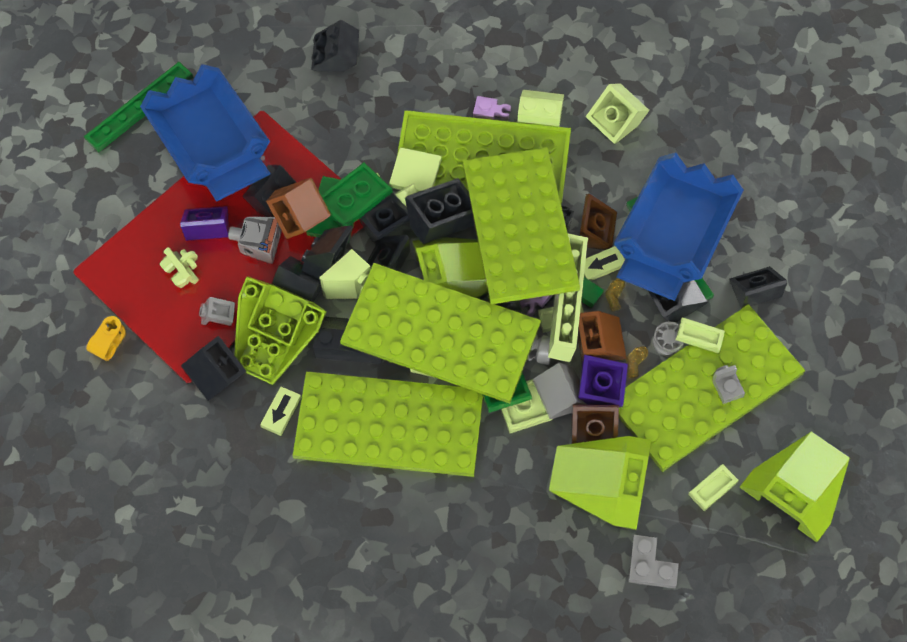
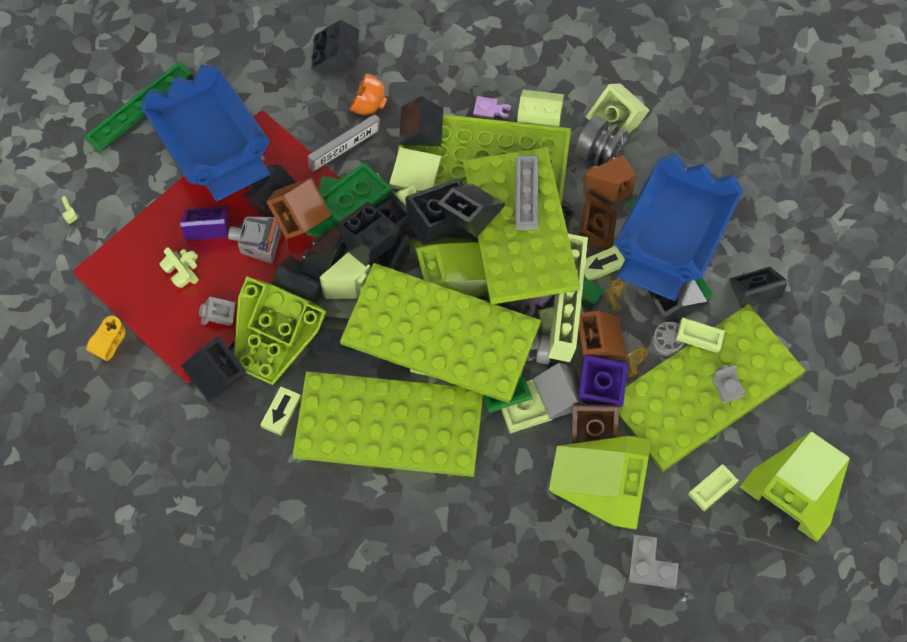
(69, 215): none -> yellowish green hand
(343, 143): none -> light grey tile
(368, 233): none -> black slope
(369, 96): none -> orange cylinder
(421, 123): none -> black slope
(470, 208): none -> black slope
(526, 193): none -> light grey tile
(599, 141): none -> flat silver wheel
(610, 181): none -> dark orange slope

